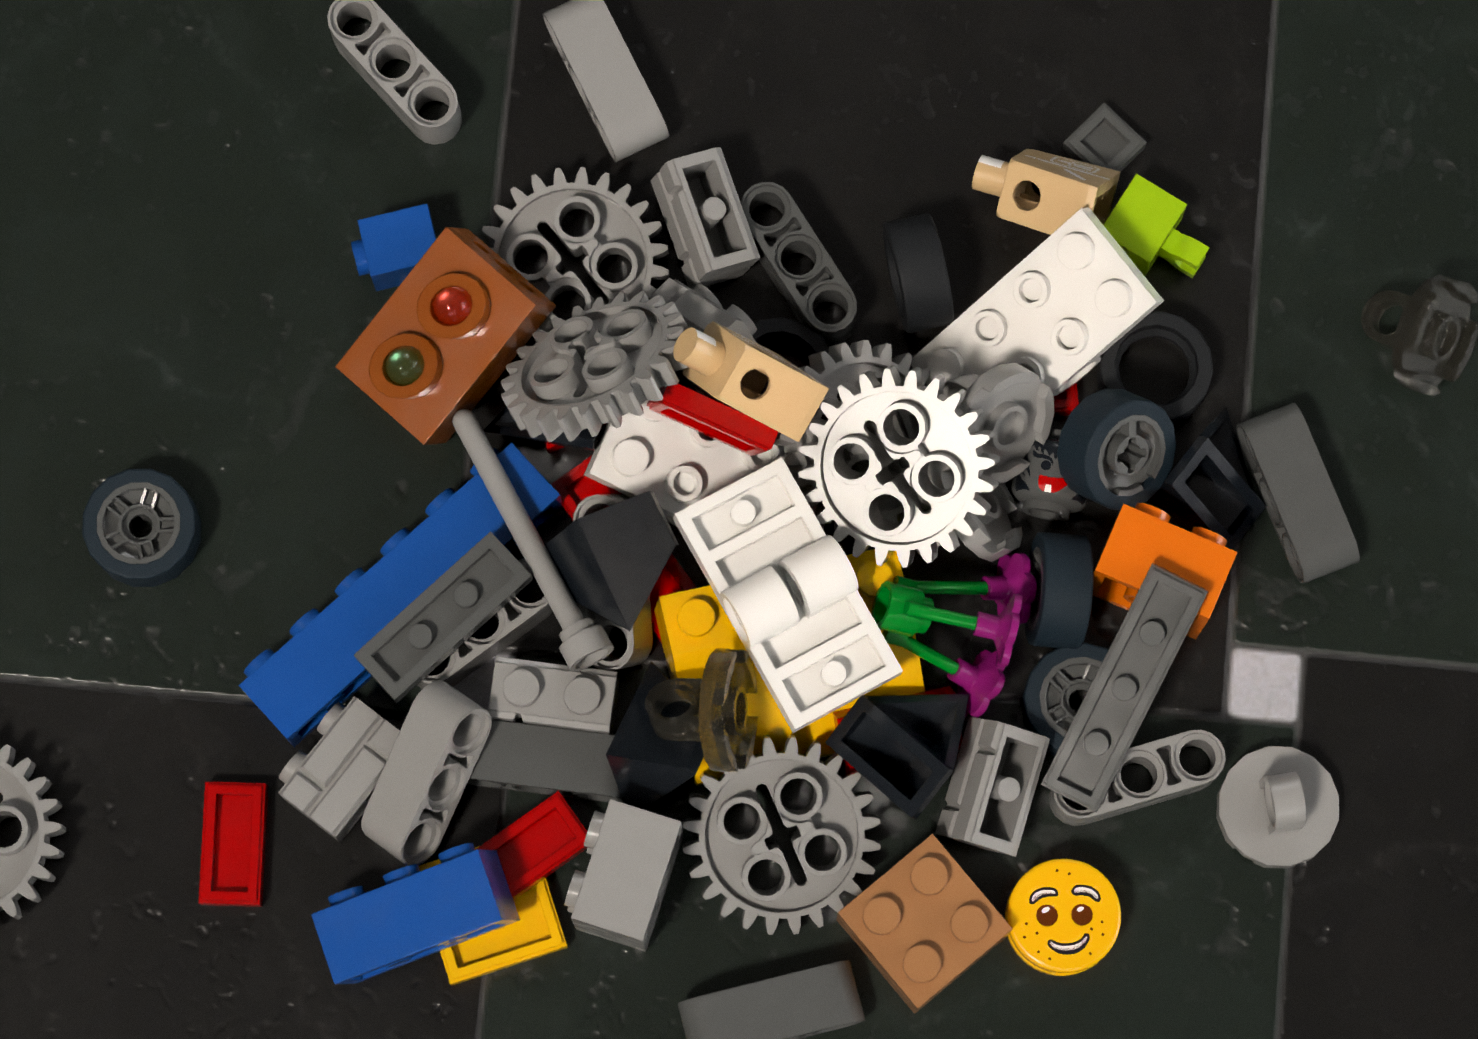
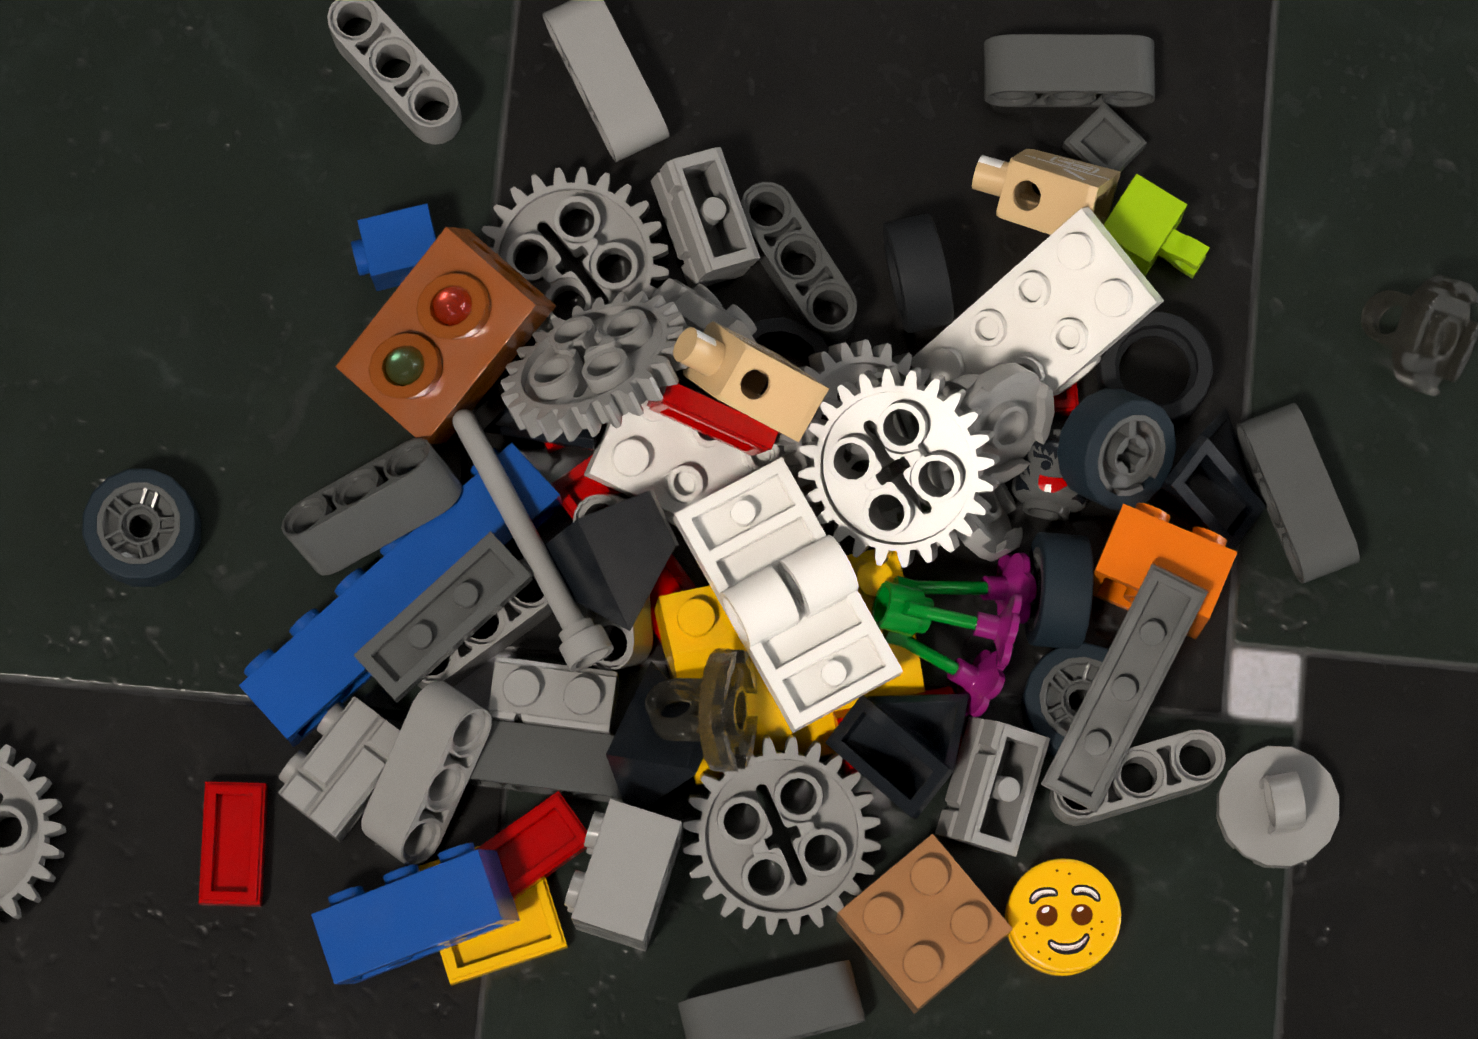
(371, 506): none -> dark grey beam
(1069, 70): none -> dark grey beam

